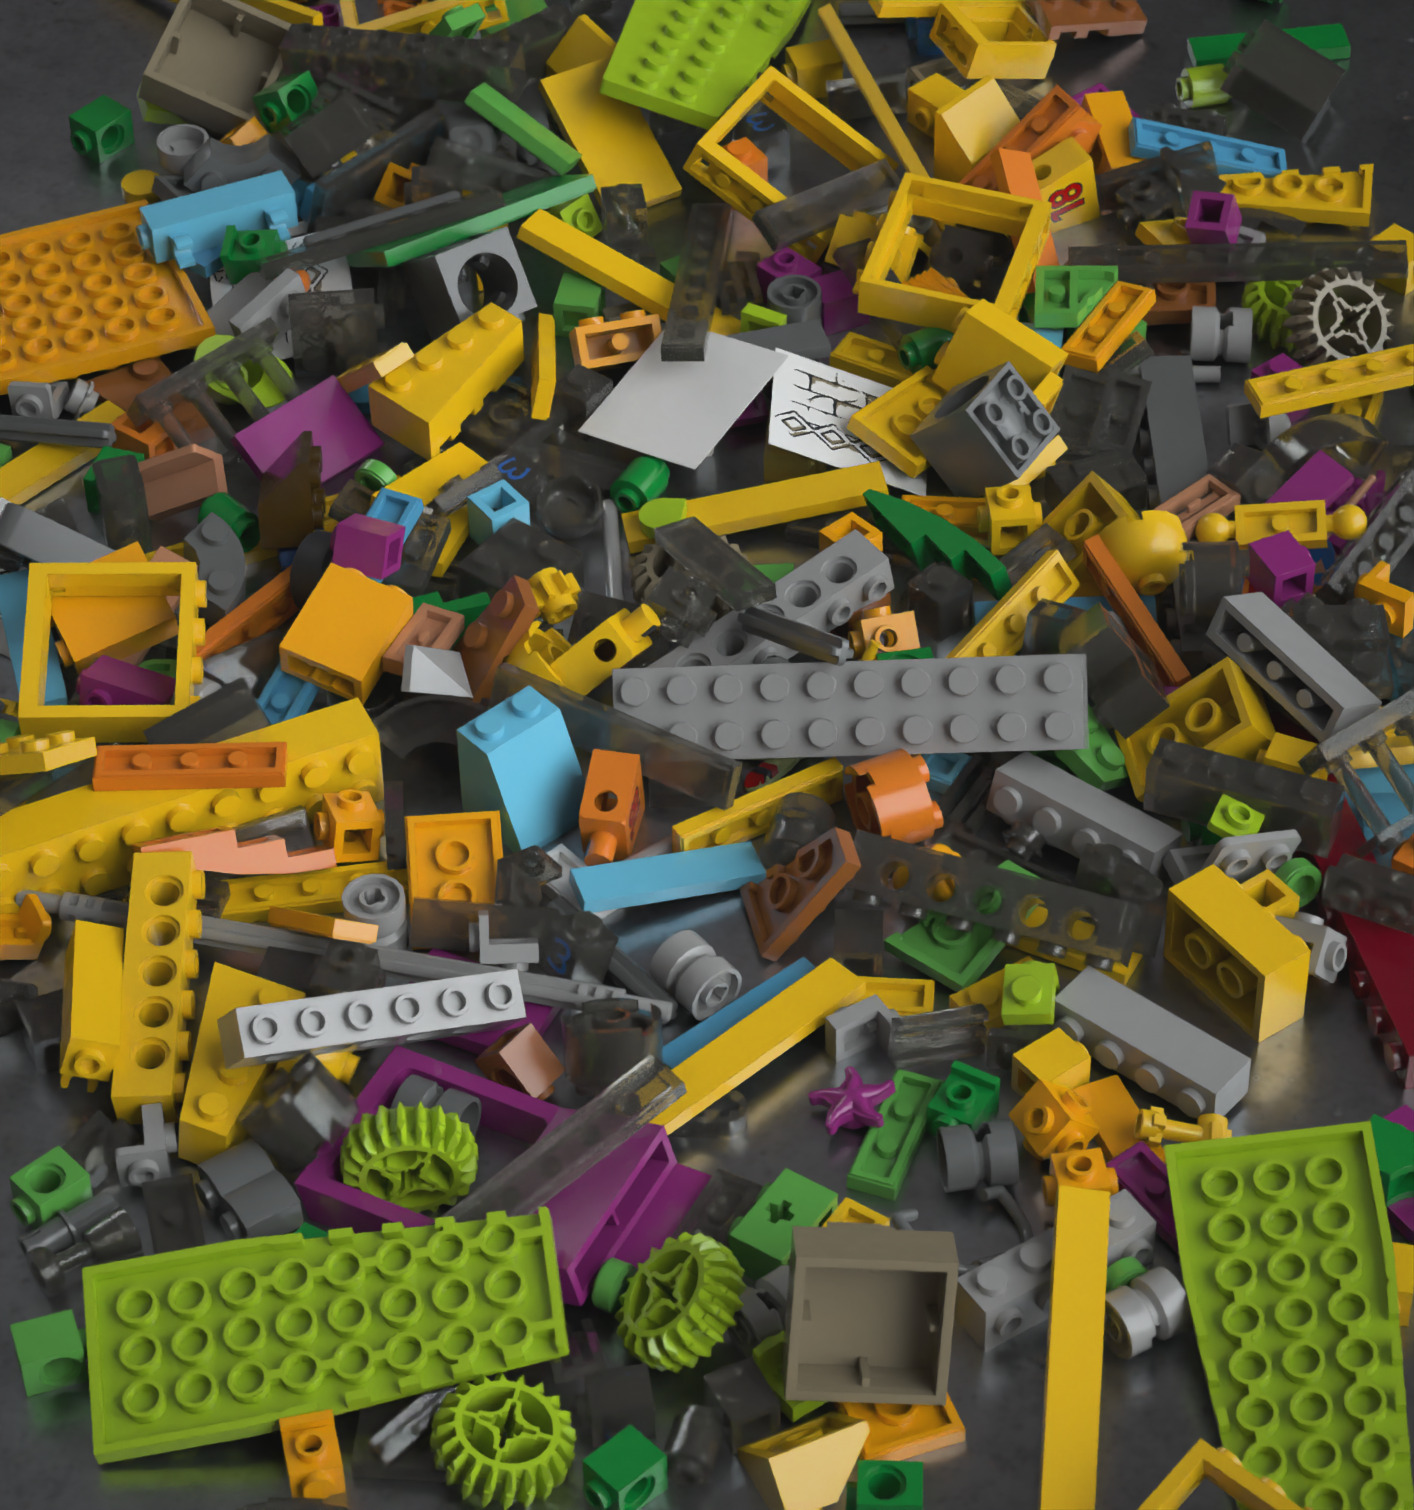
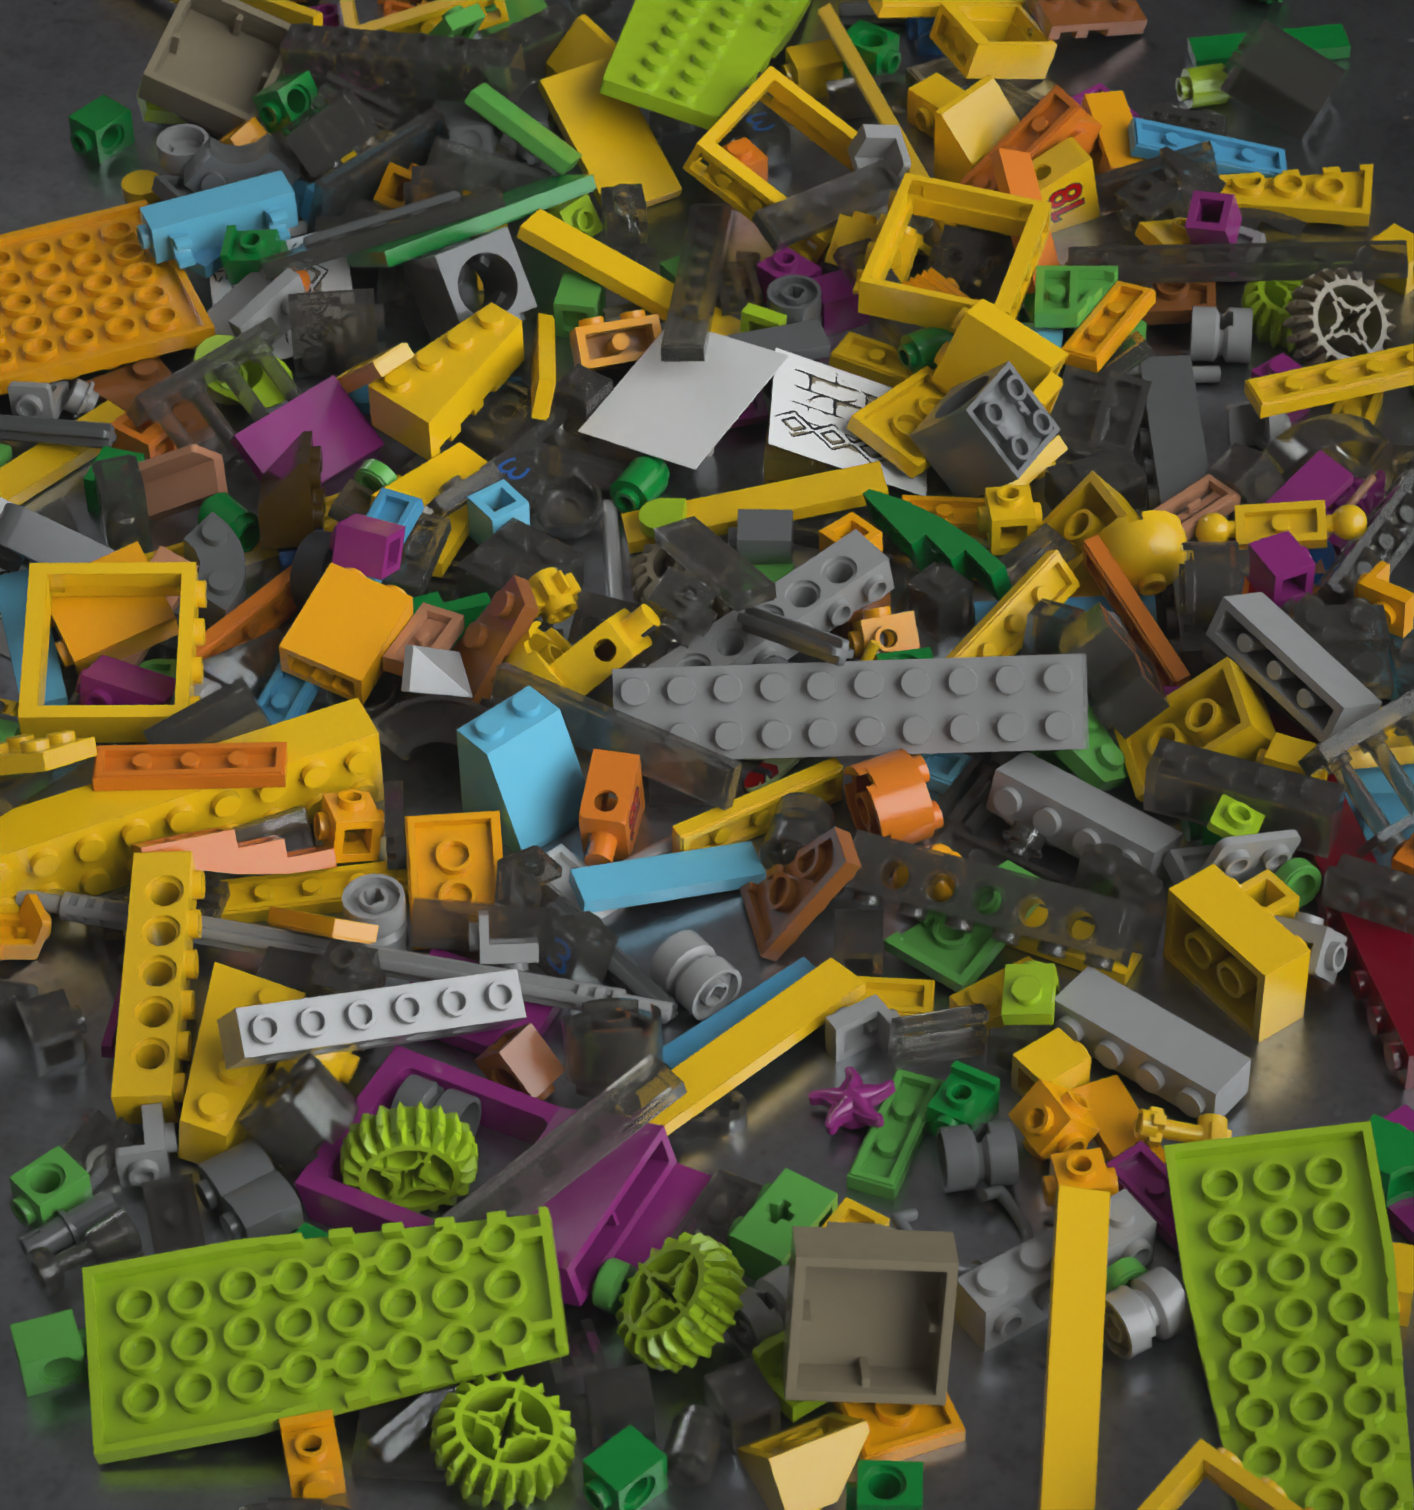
(91, 1003): yellow brick -> none
(763, 536): none -> dark grey brick
(876, 47): none -> green brick
(880, 142): none -> light grey panel

